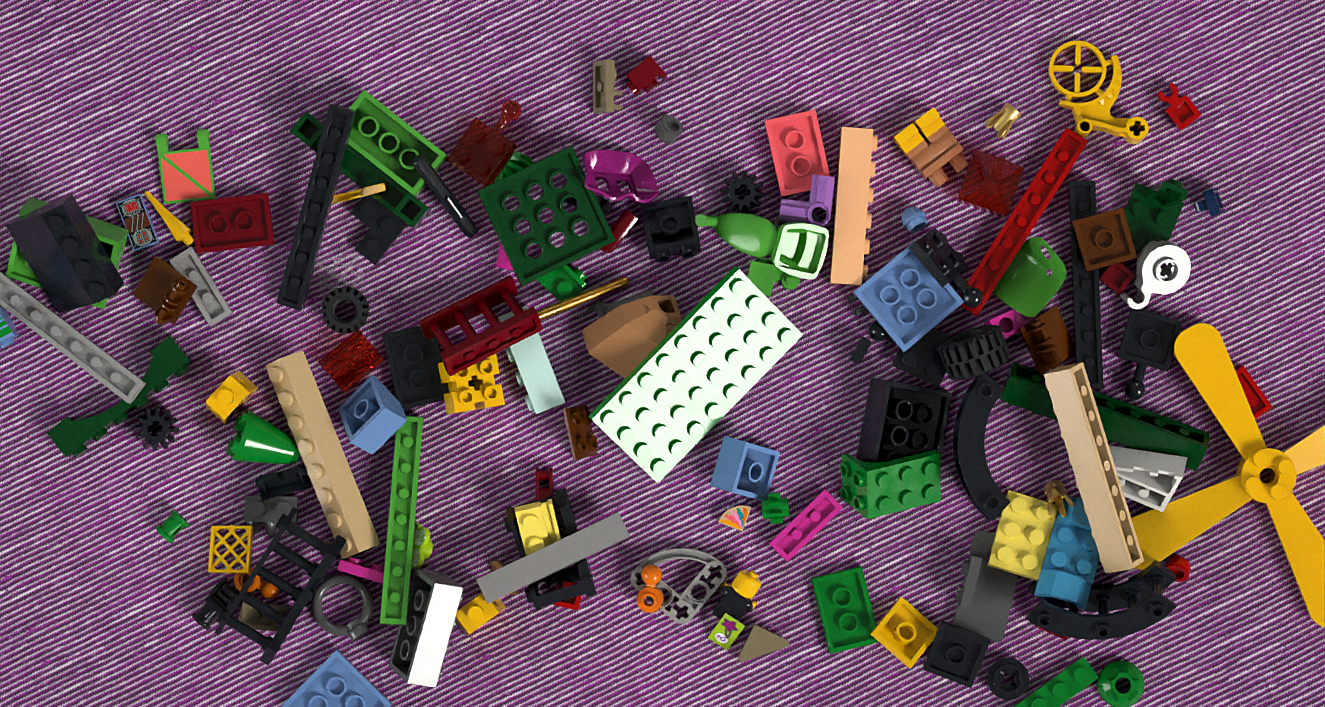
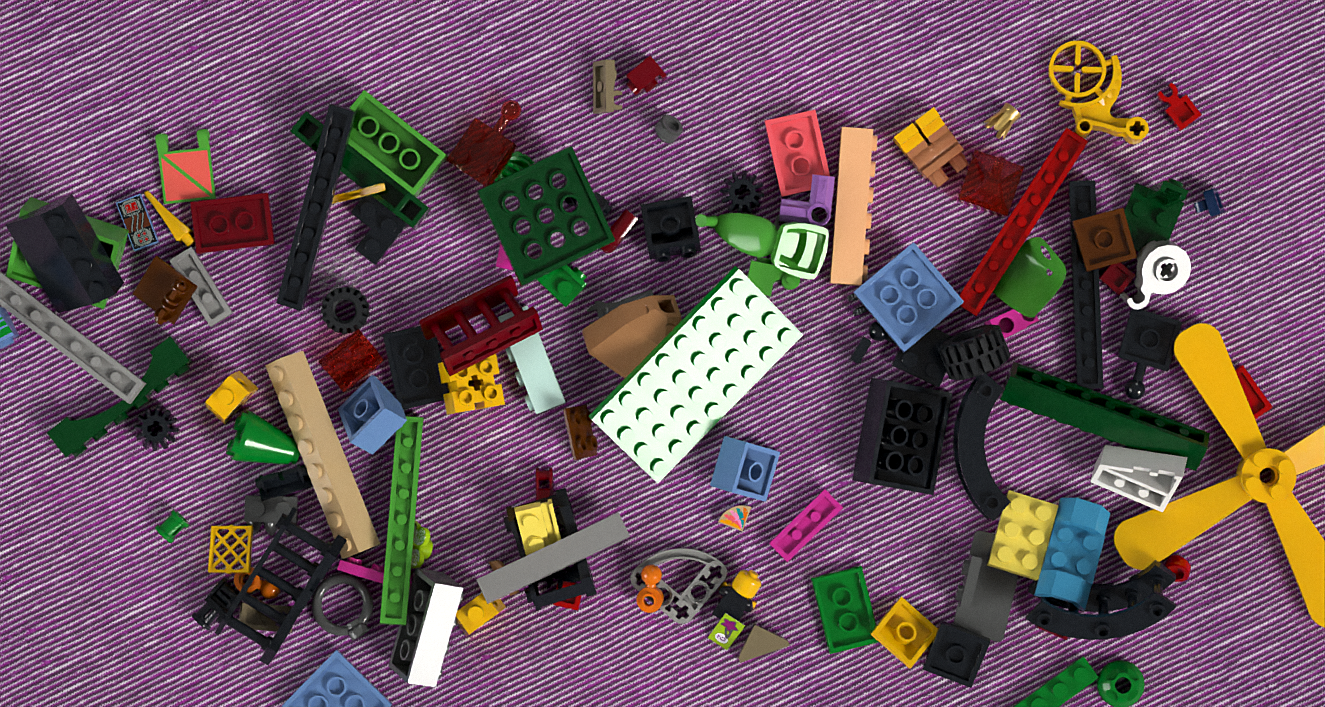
(445, 196): black axle -> none
(583, 298): pearl gold bar -> none
(620, 166): magenta piece -> none
(775, 508): green gear -> none
(891, 485): green bracket -> none
(914, 219): medium blue plate -> none
(945, 264): black plate -> none
(1020, 679): black gear -> none
(1048, 340): reddish brown hinge -> none
(1055, 493): pearl gold piece -> none
(1093, 467): tan brick -> none

